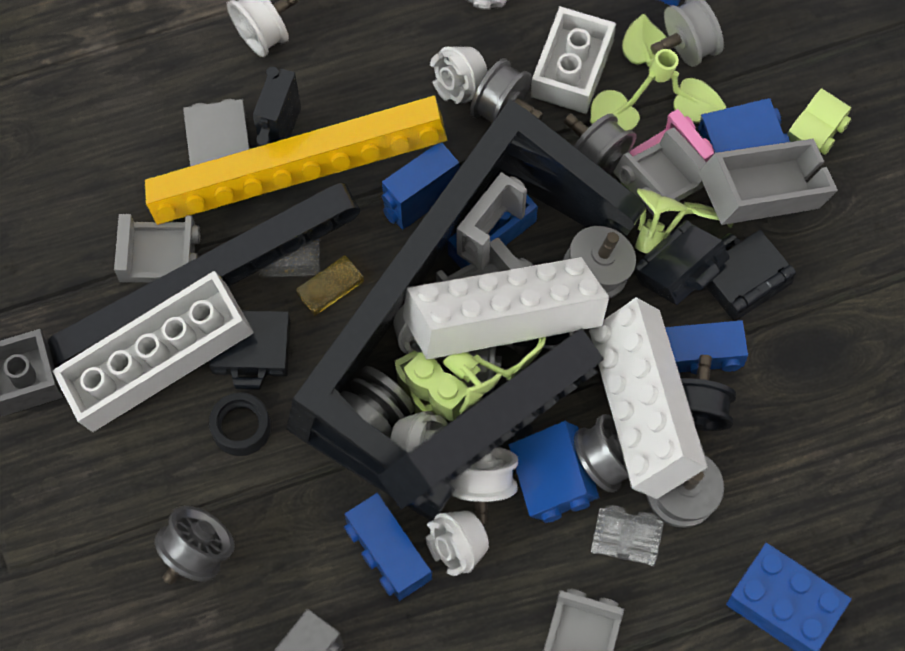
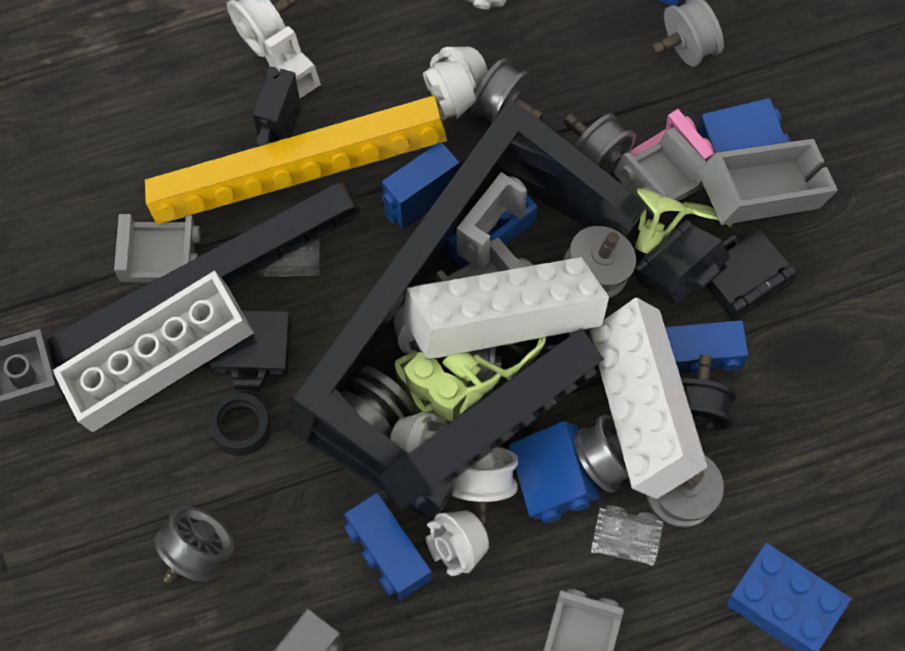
(215, 130): light grey panel -> none
(286, 54): none -> white brick
(330, 285): clear yellow plate -> none
(451, 88): none -> white cone
(572, 60): white brick -> none
(693, 95): yellowish green plant -> none
(821, 121): yellowish green brick -> none

